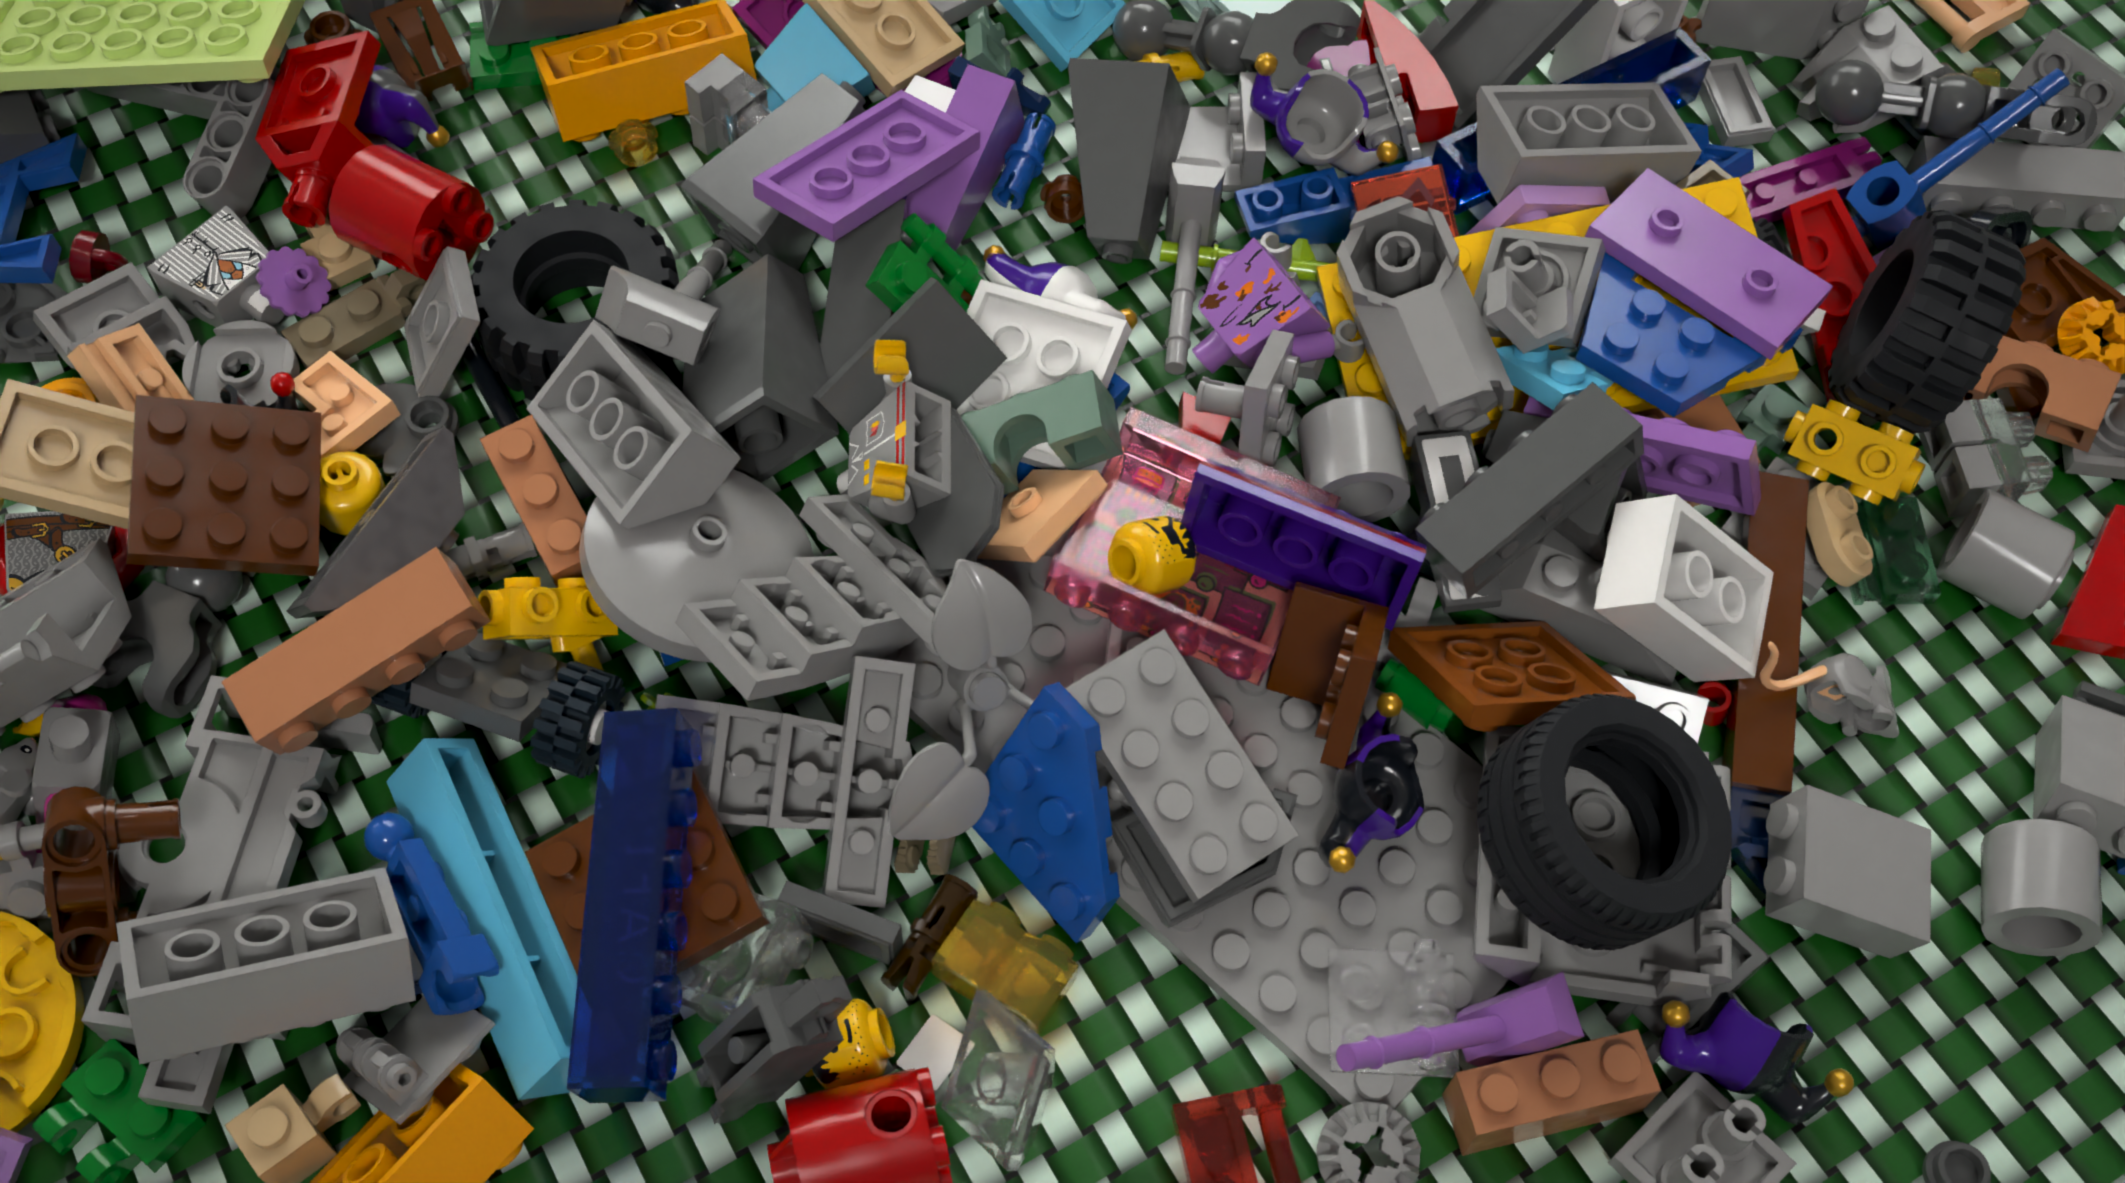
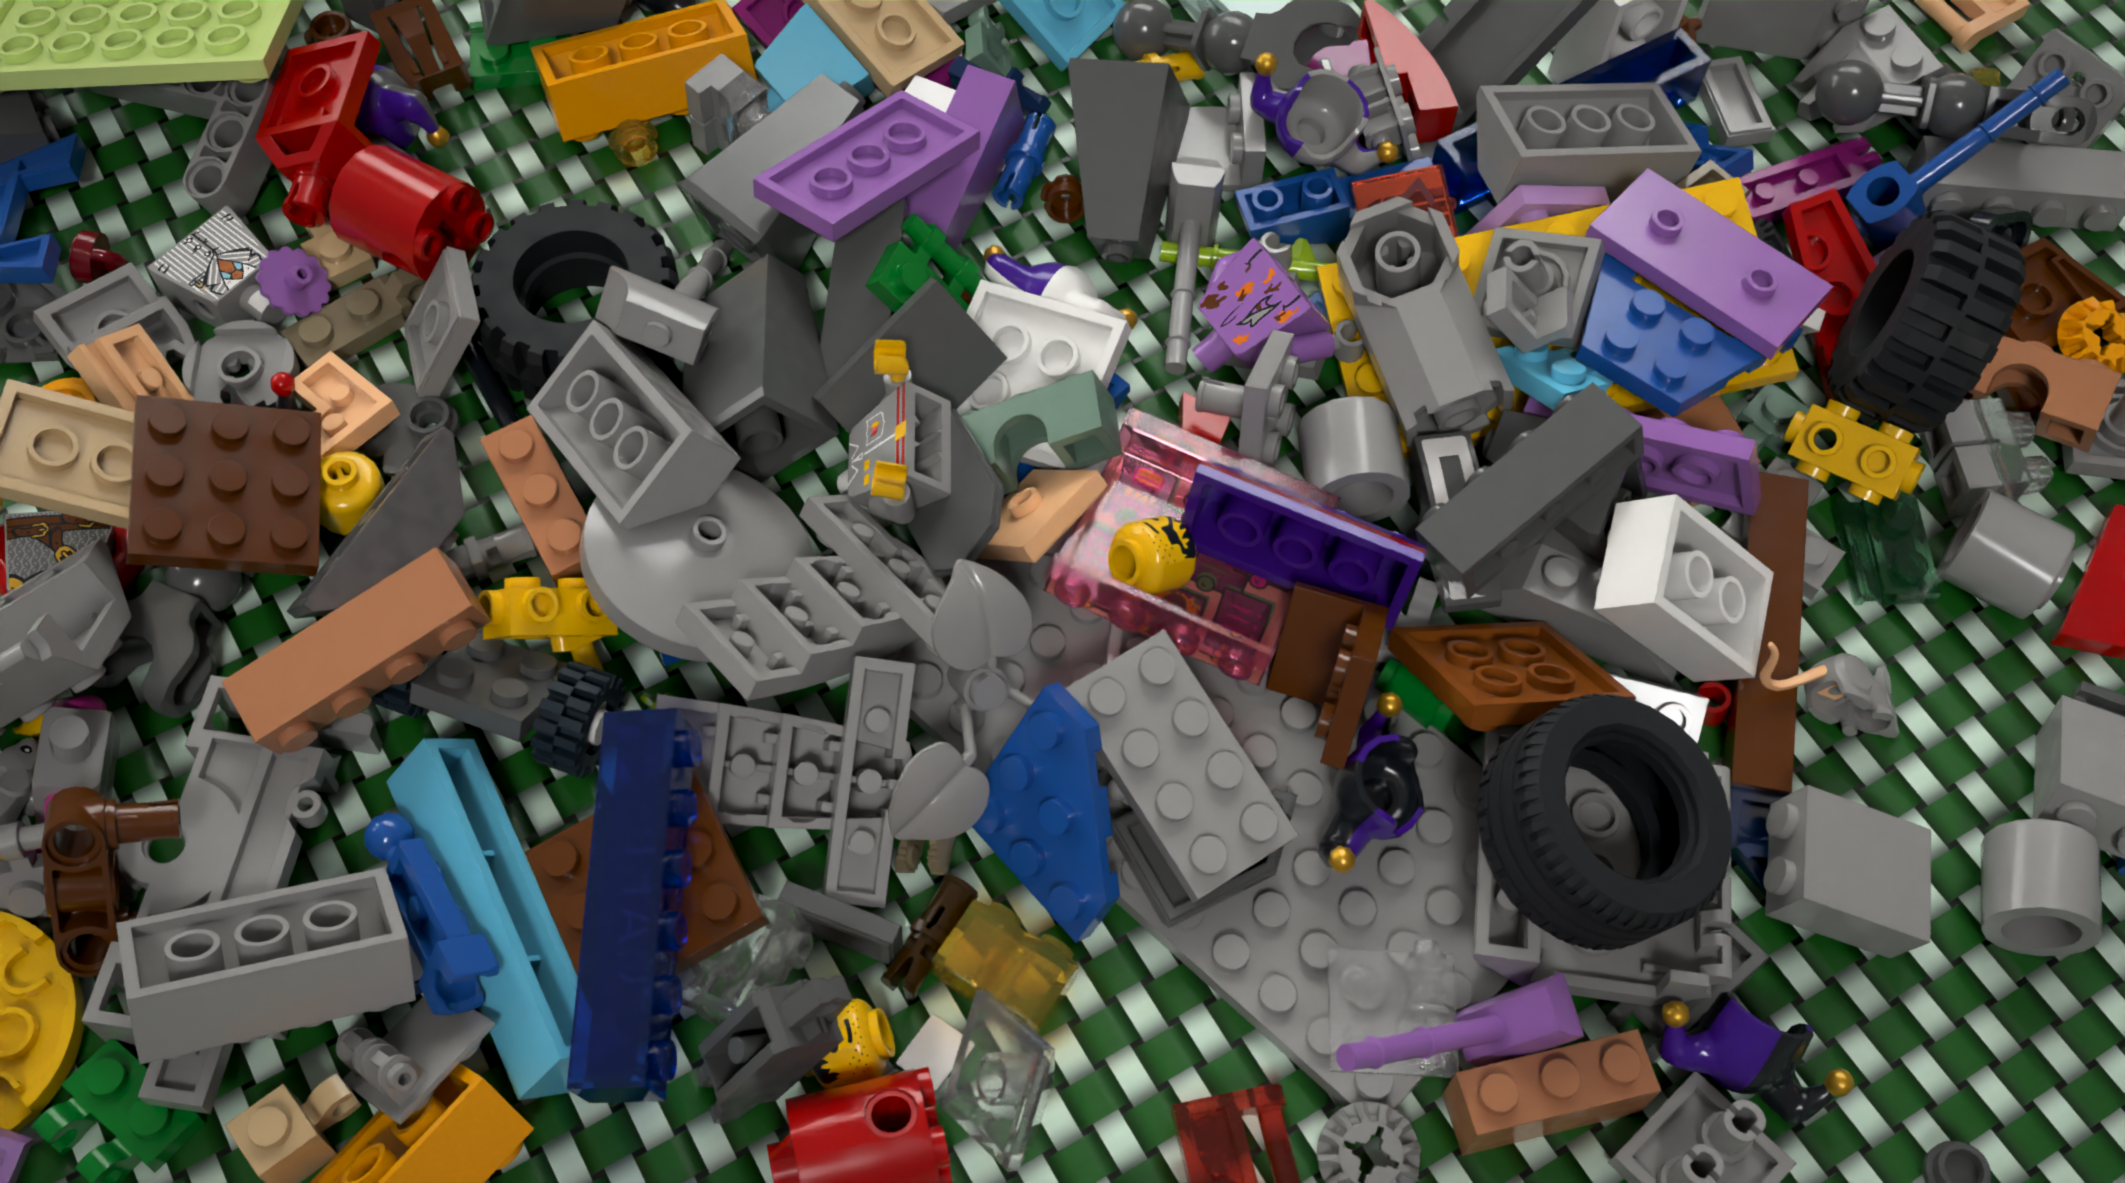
(1838, 534): tan plate -> none

